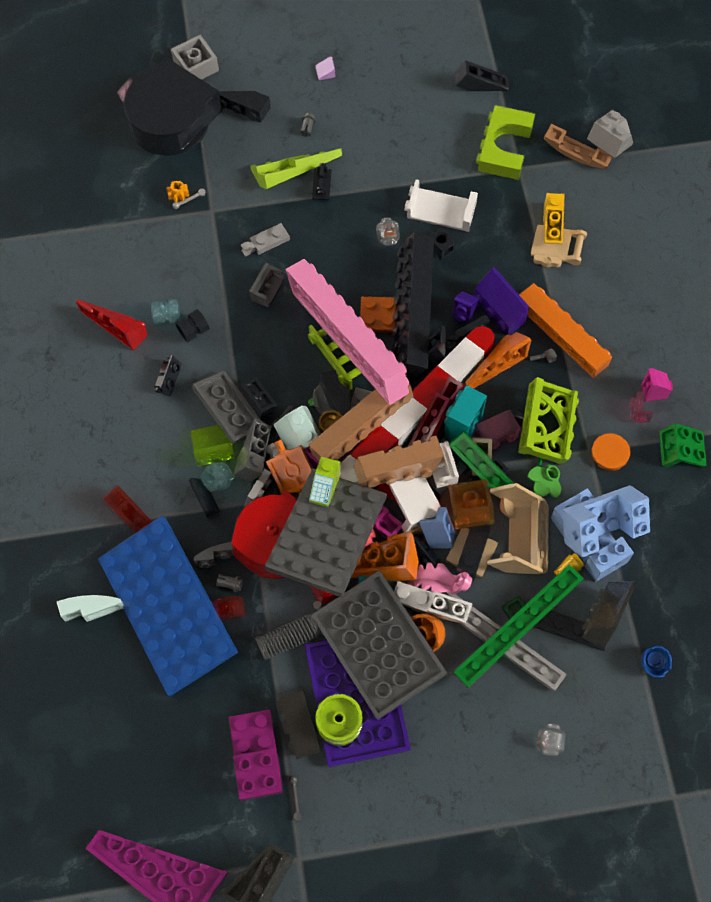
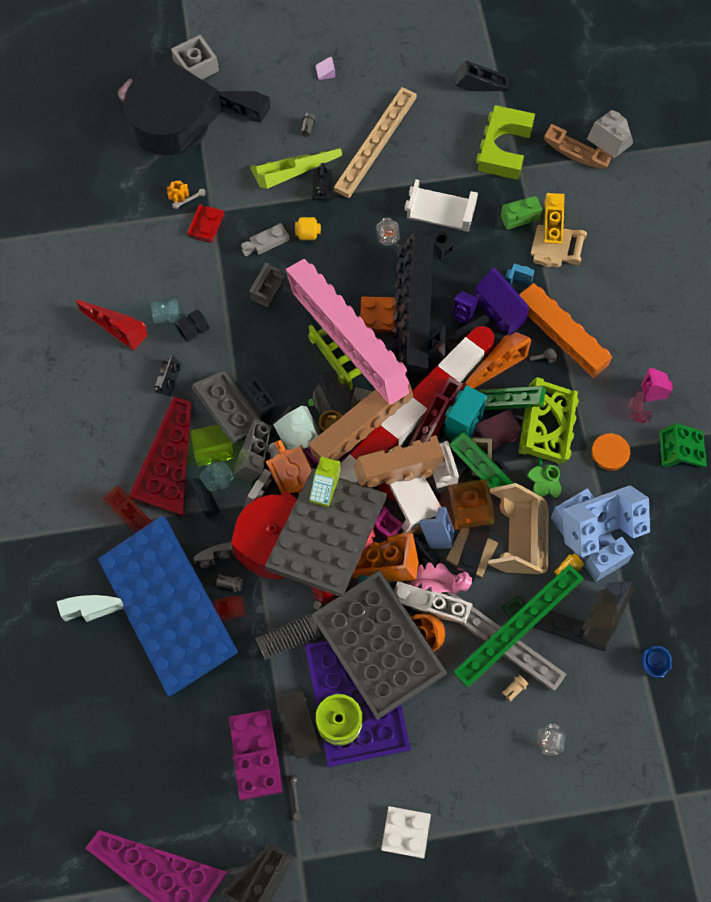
(164, 470): none -> dark red wing
(205, 223): none -> red plate
(307, 228): none -> yellow head
(375, 142): none -> tan plate
(406, 832): none -> white plate
(514, 397): none -> green plate
(516, 687): none -> tan pin
(520, 273): none -> dark azure bracket
(521, 212): none -> bright green brick

